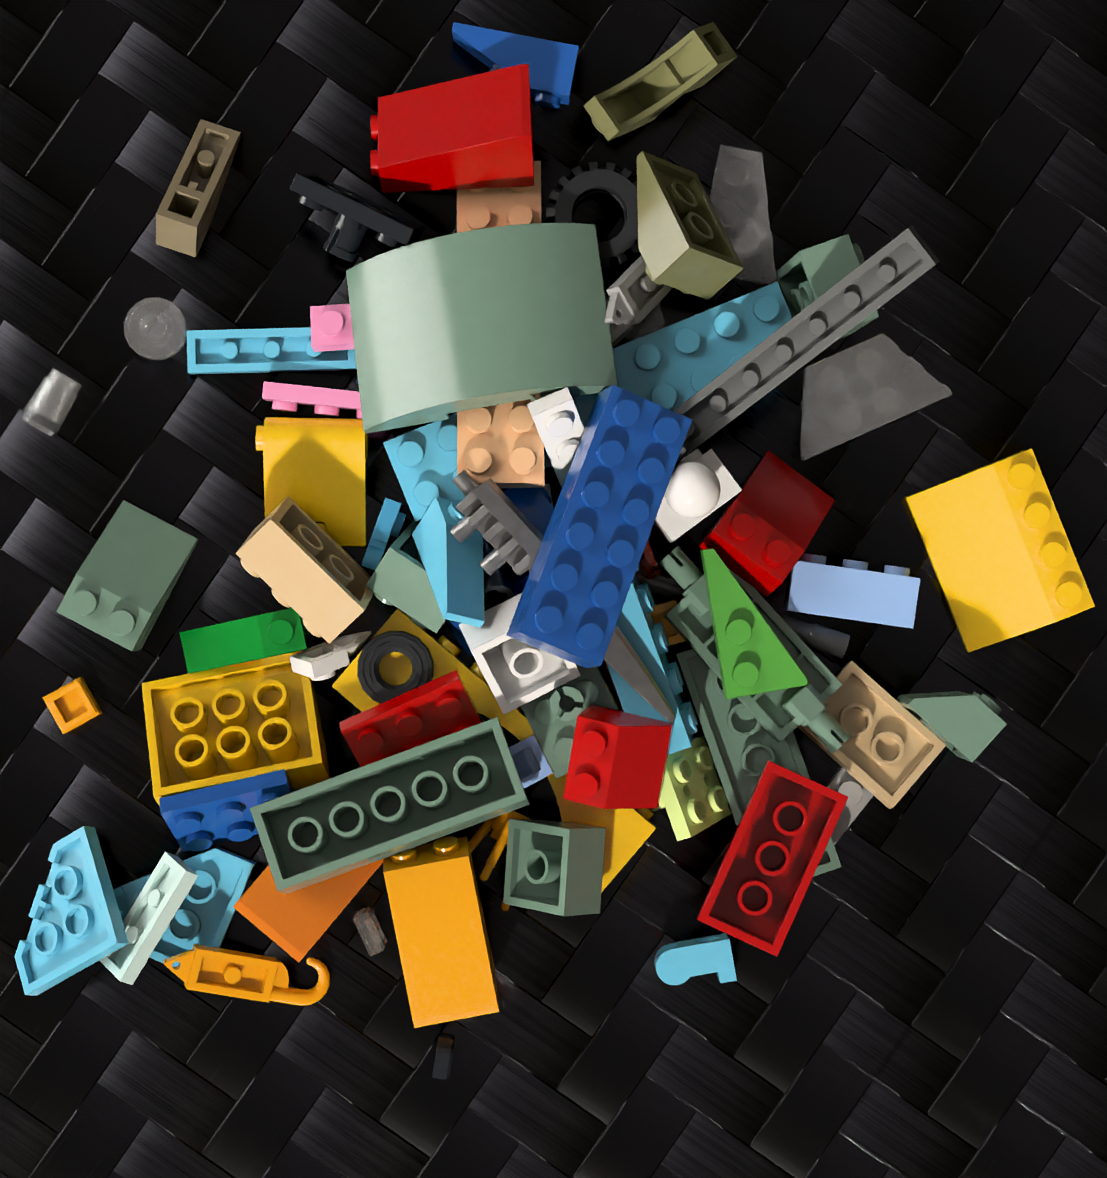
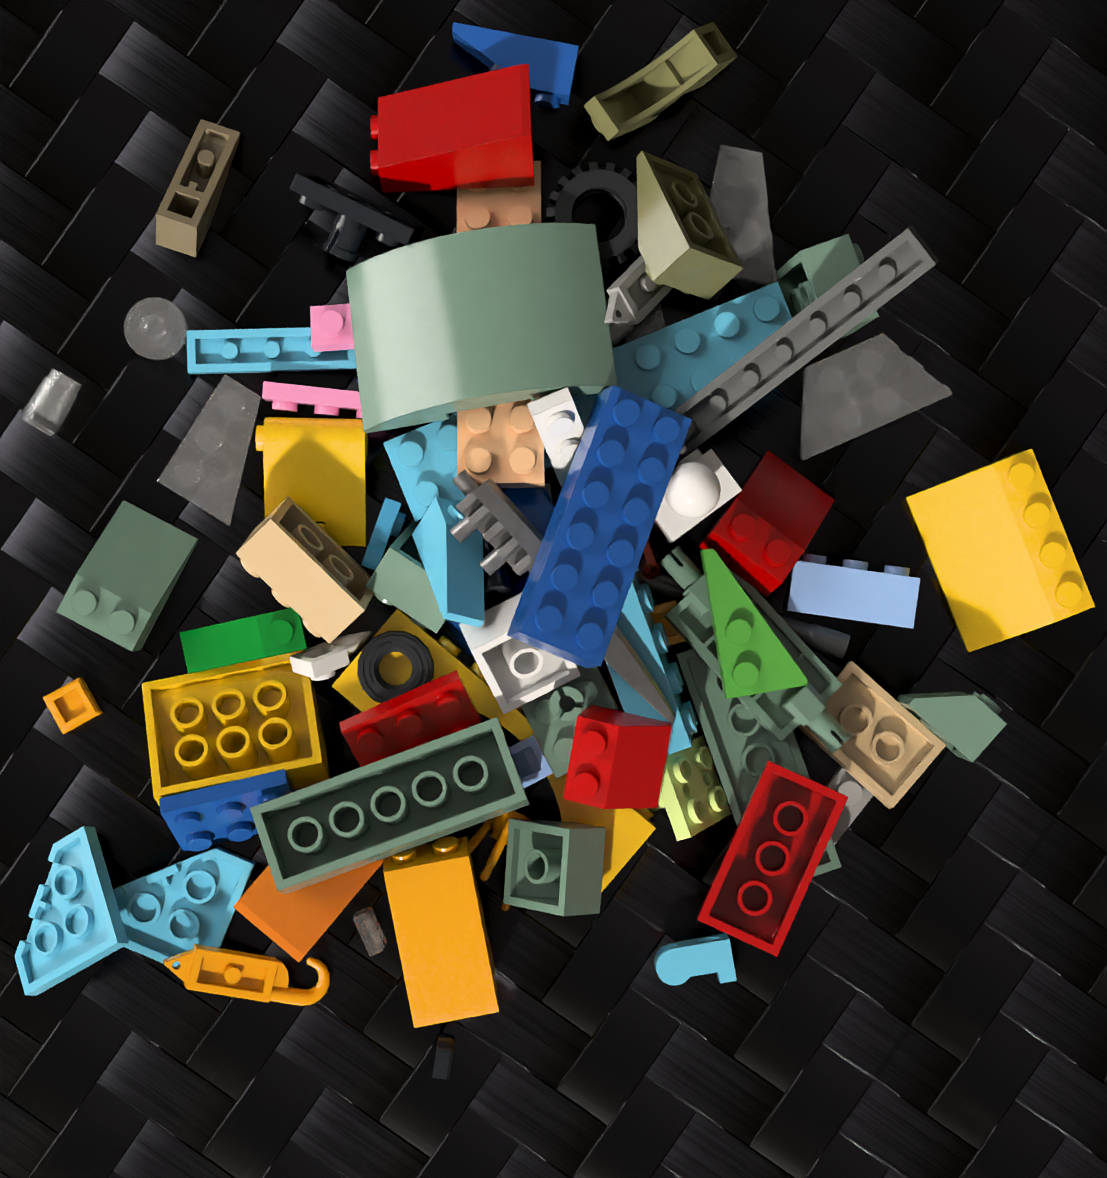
(151, 916): light aqua plate -> none
(214, 451): none -> clear wing

